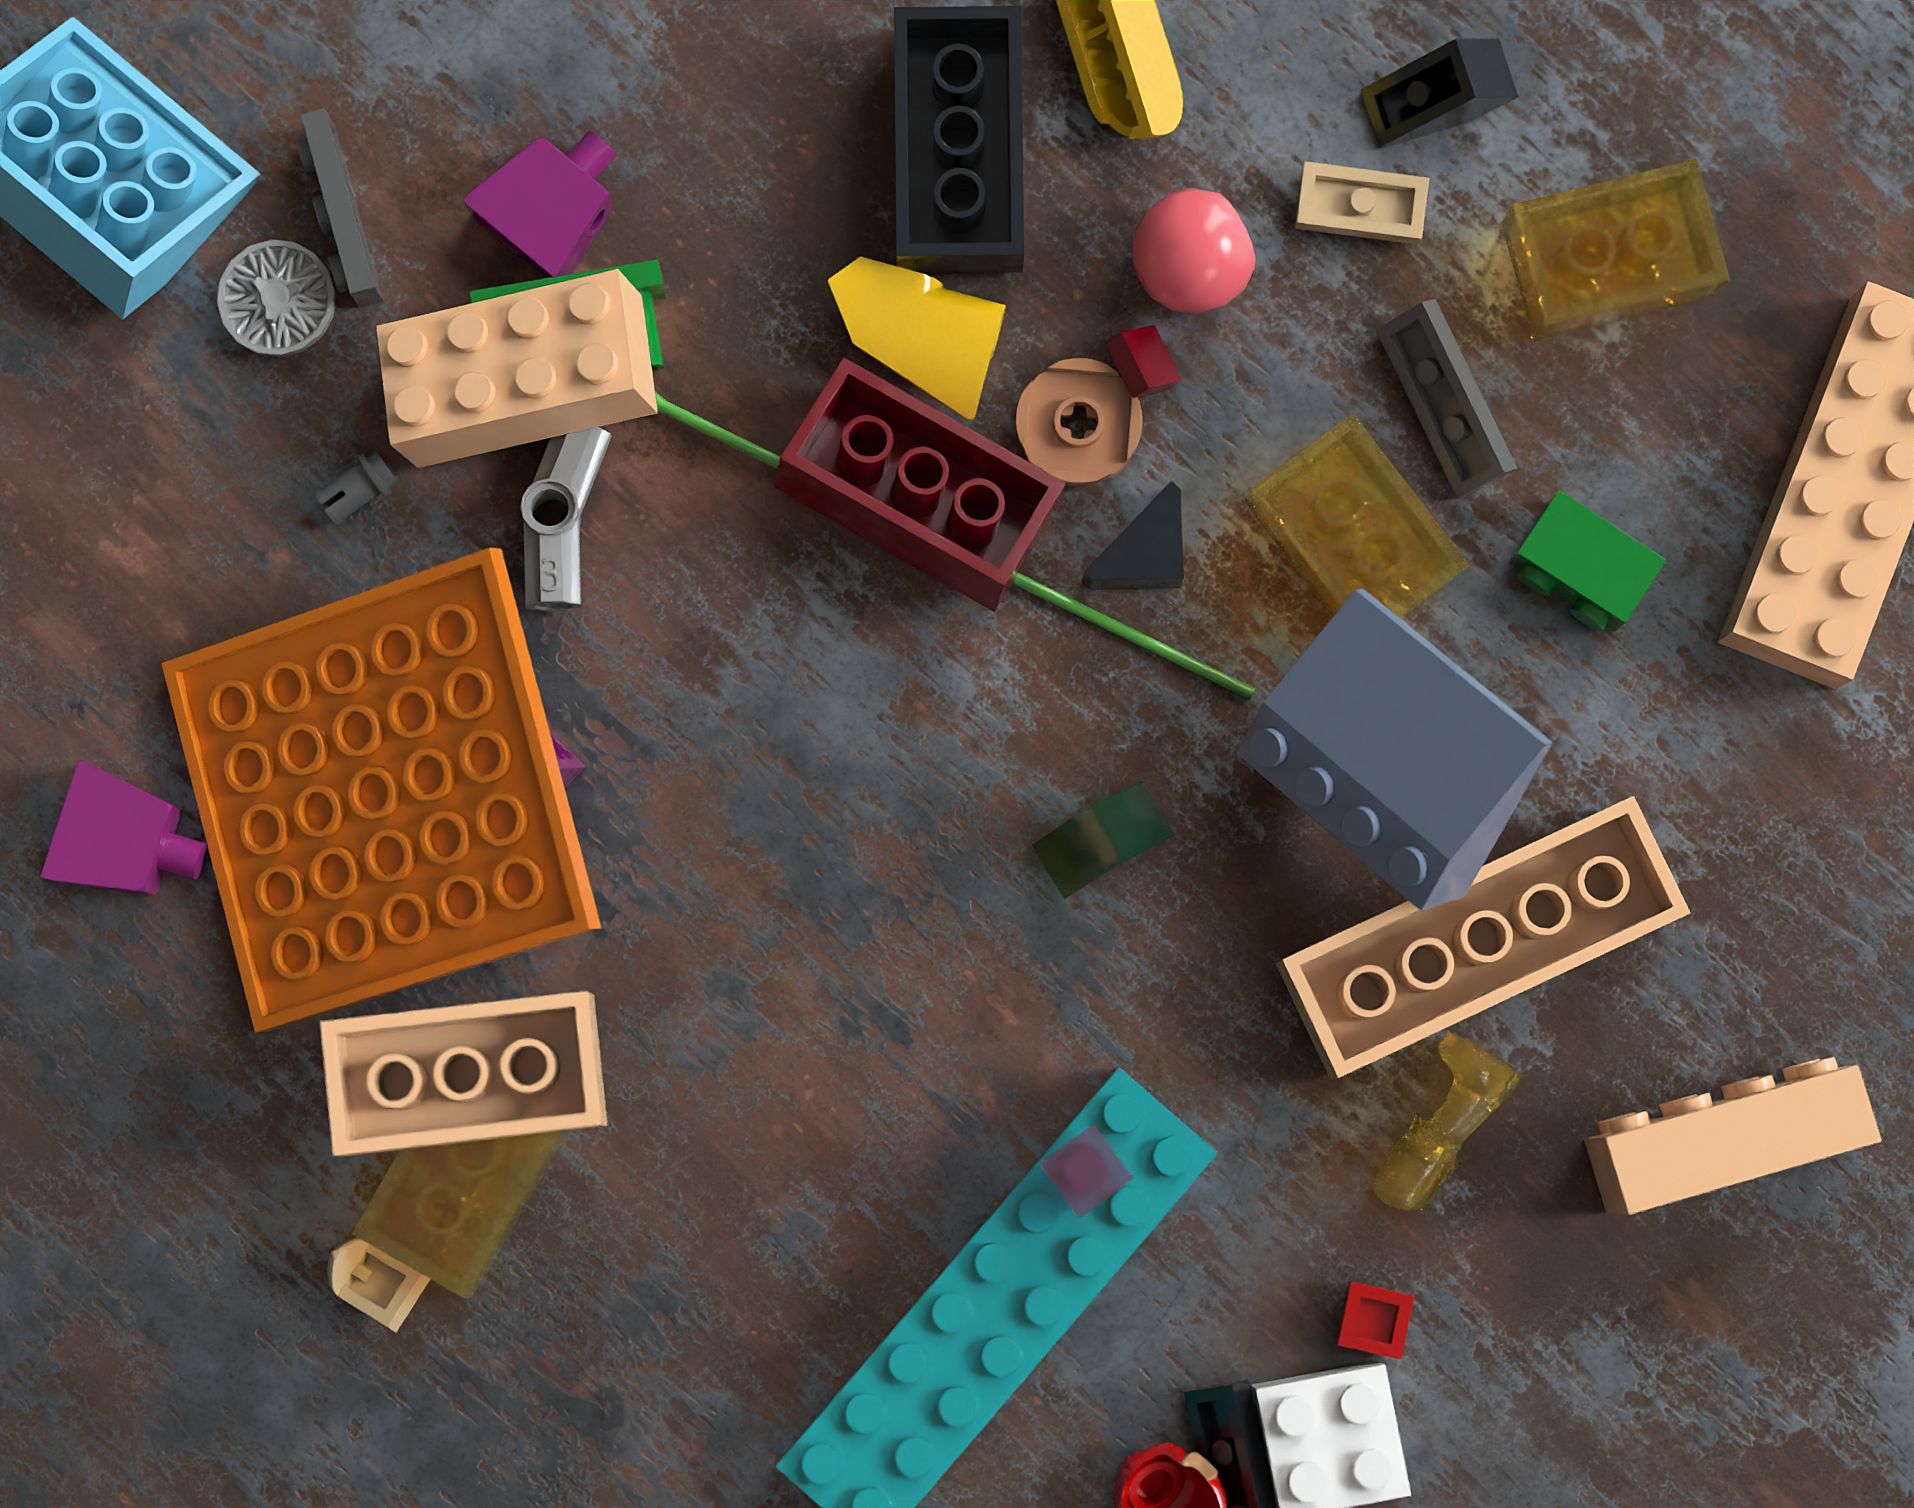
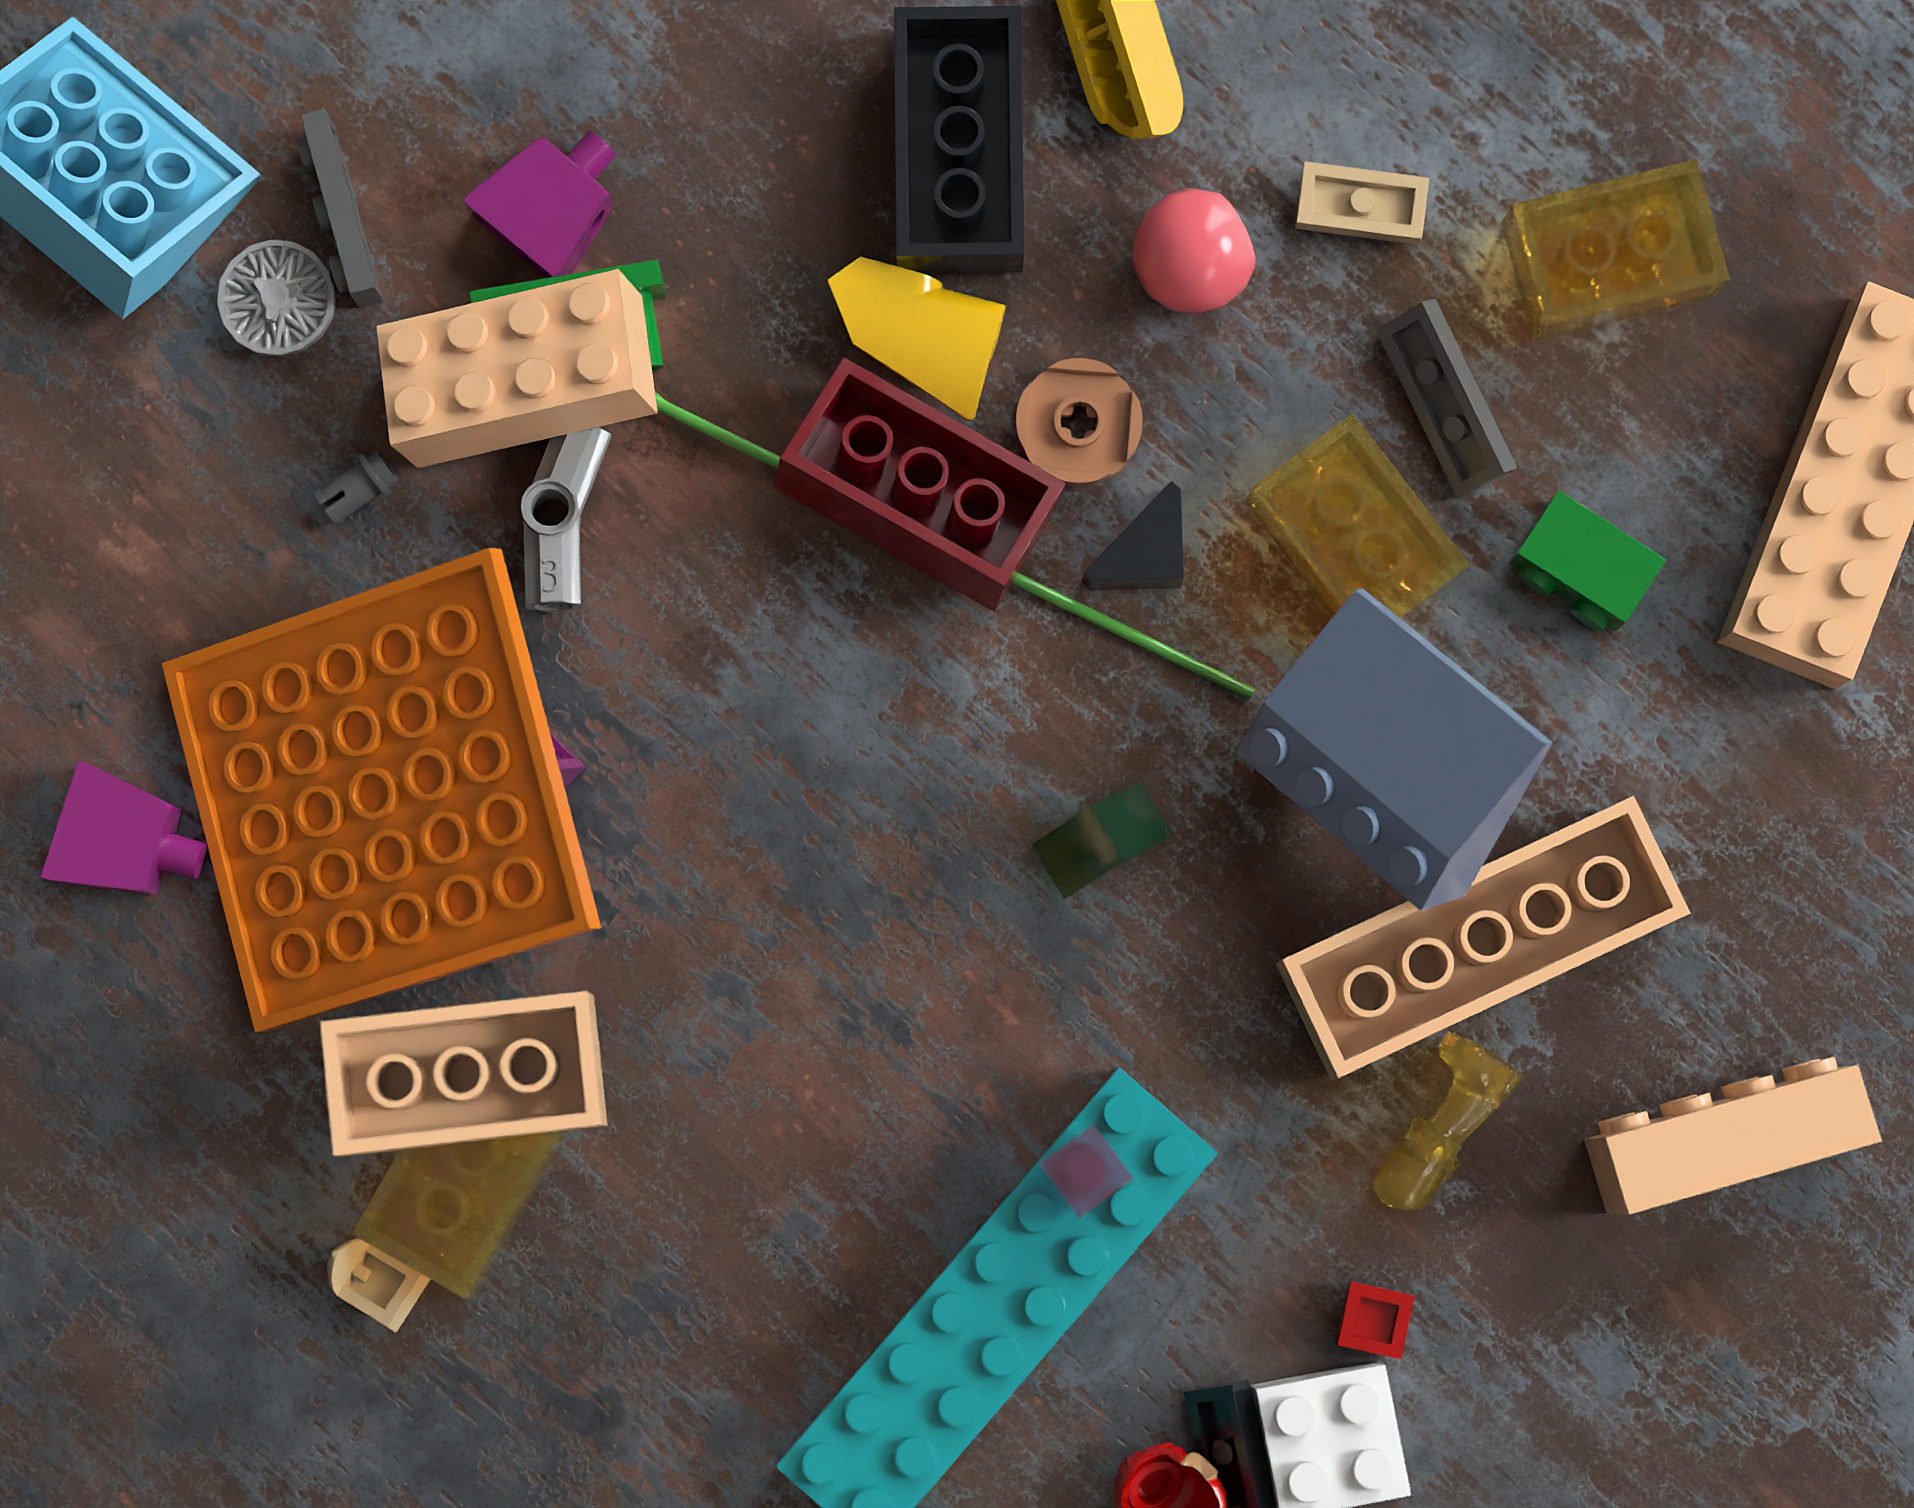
(1143, 361): dark red tile -> none
(1439, 91): black slope -> none

